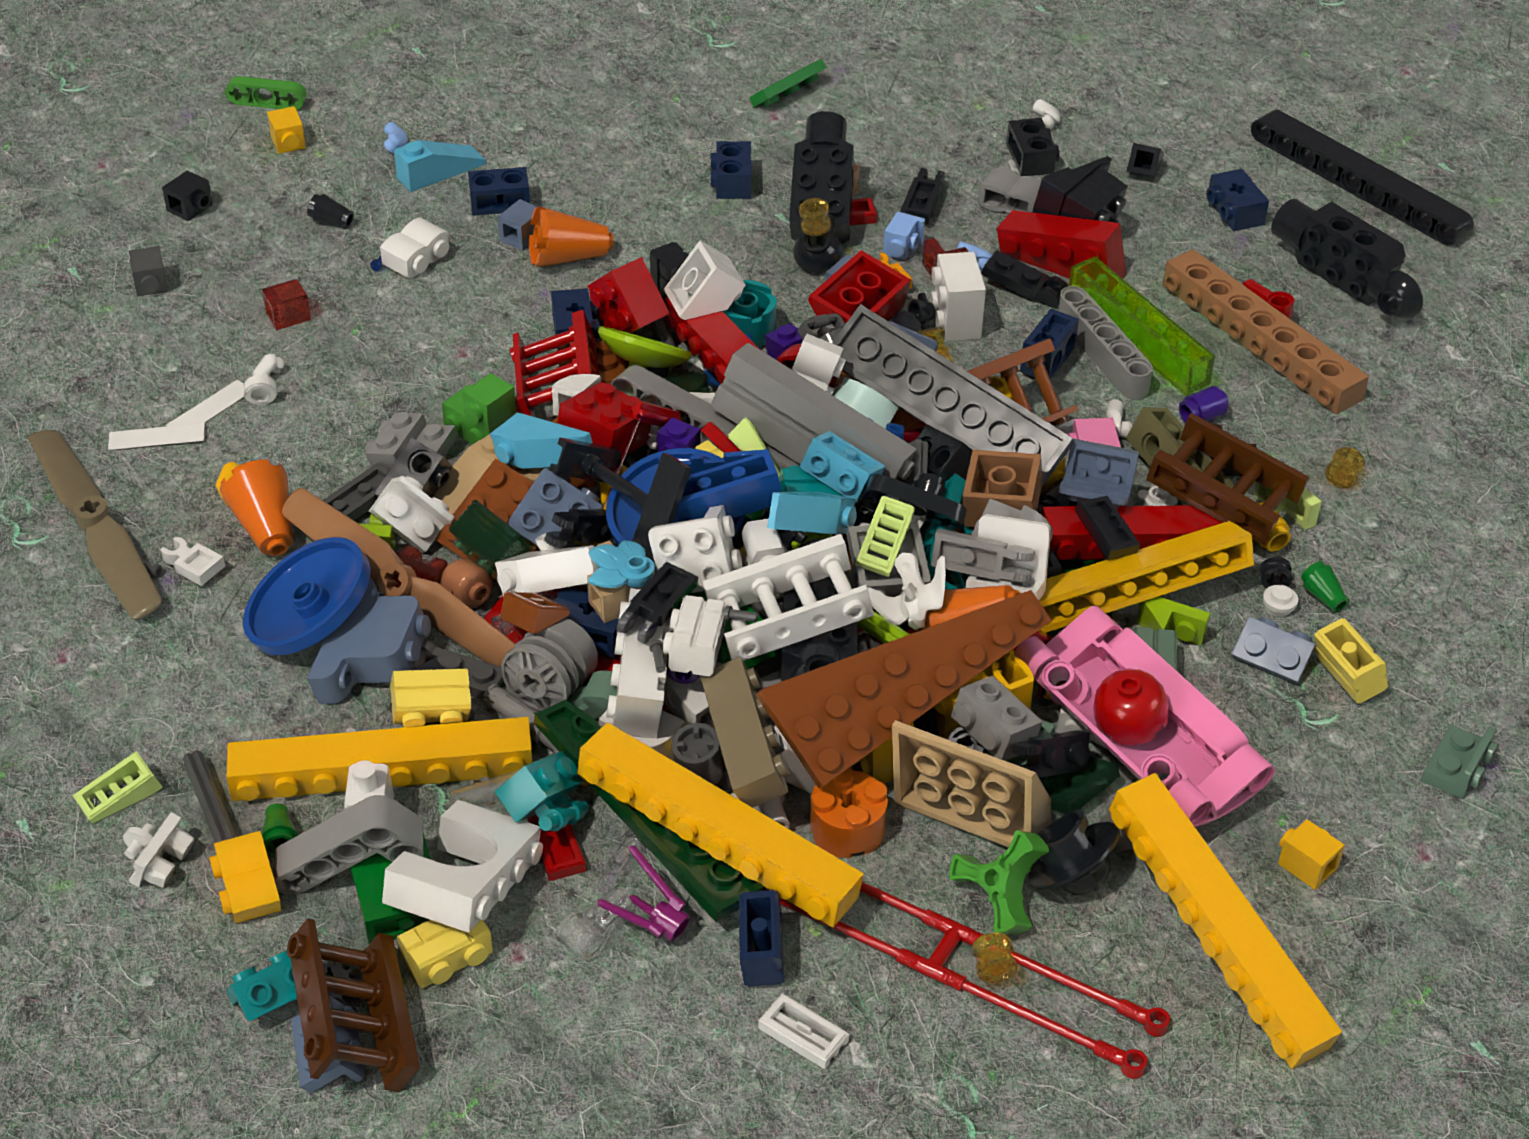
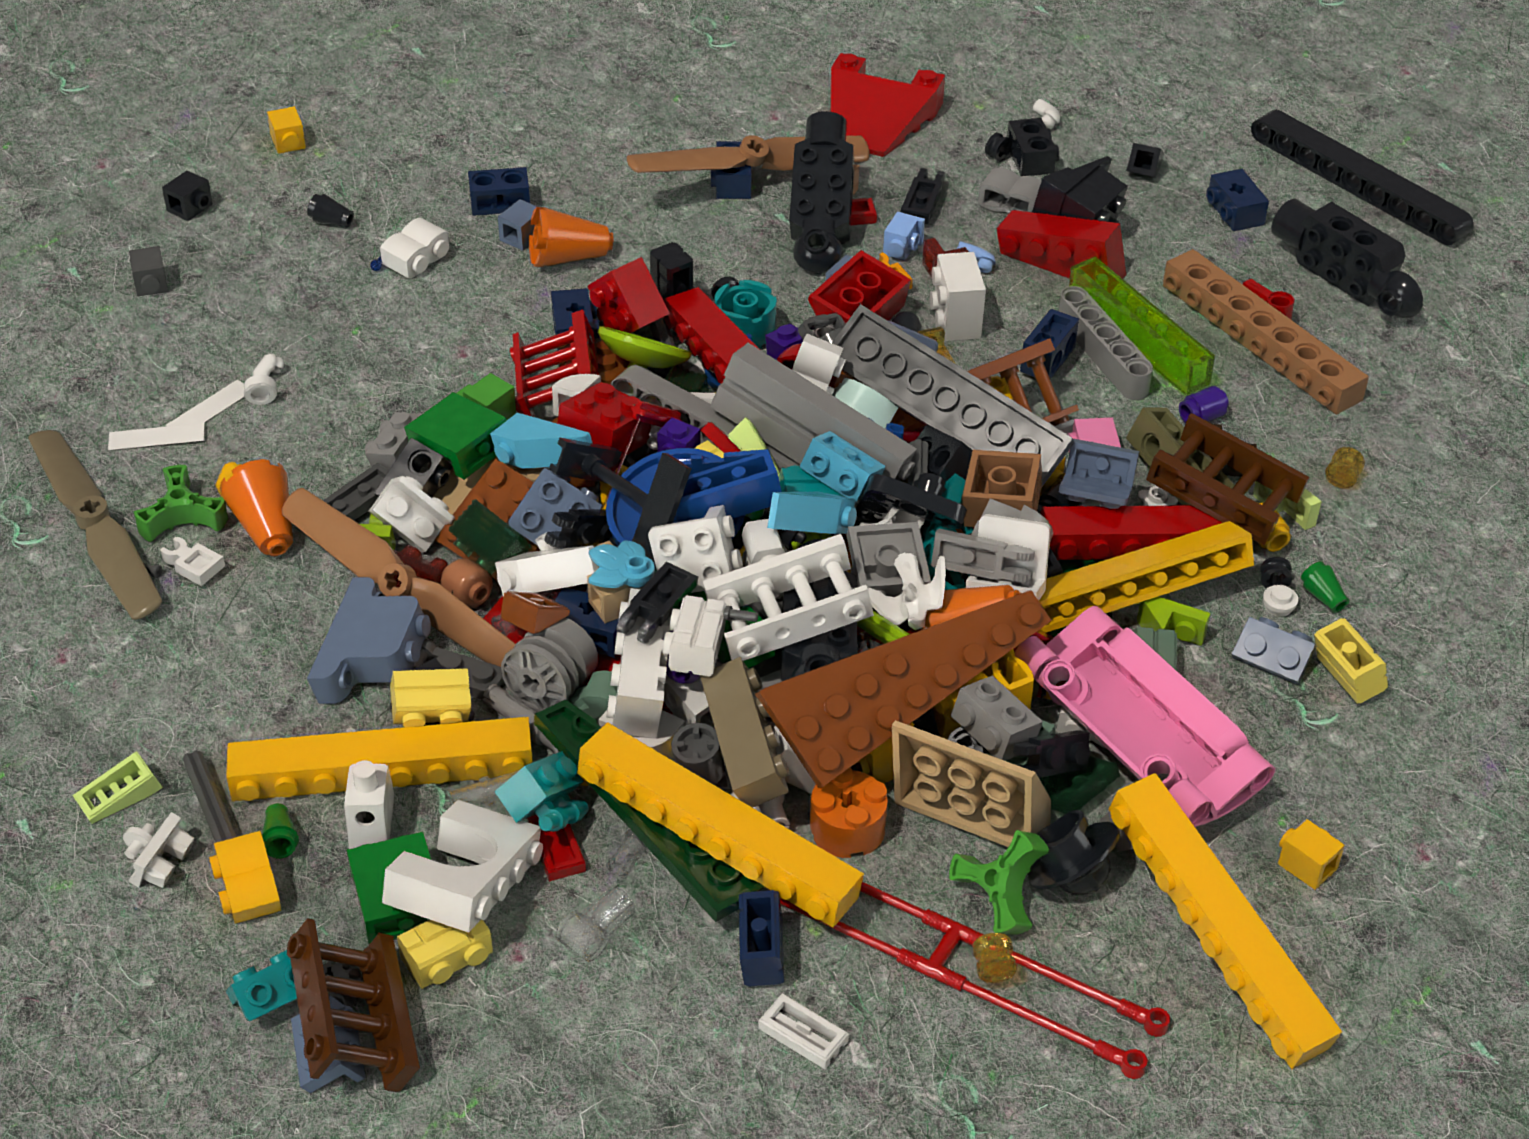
(180, 507): none -> bright green piece
(254, 97): bright green beam -> none
(286, 304): clear red panel -> none
(306, 596): blue dish -> none
(346, 839): light grey beam -> none
(396, 135): light blue arm -> none
(429, 162): medium azure slope -> none
(458, 431): none -> green panel
(656, 647): dark grey piece -> none
(664, 918): magenta plant -> none
(704, 283): white slope -> none
(753, 151): none -> medium nougat piece
(788, 84): green plate -> none
(814, 216): clear yellow wheel -> none
(881, 107): none -> red wedge
(894, 516): yellowish green slope -> none
(923, 309): black plate -> none
(998, 146): none -> black bush
(1024, 279): black hinge -> none
(1107, 527): black plate -> none
(1115, 410): white arm -> none
(1131, 706): red cylinder -> none
(1459, 760): sand green bracket -> none

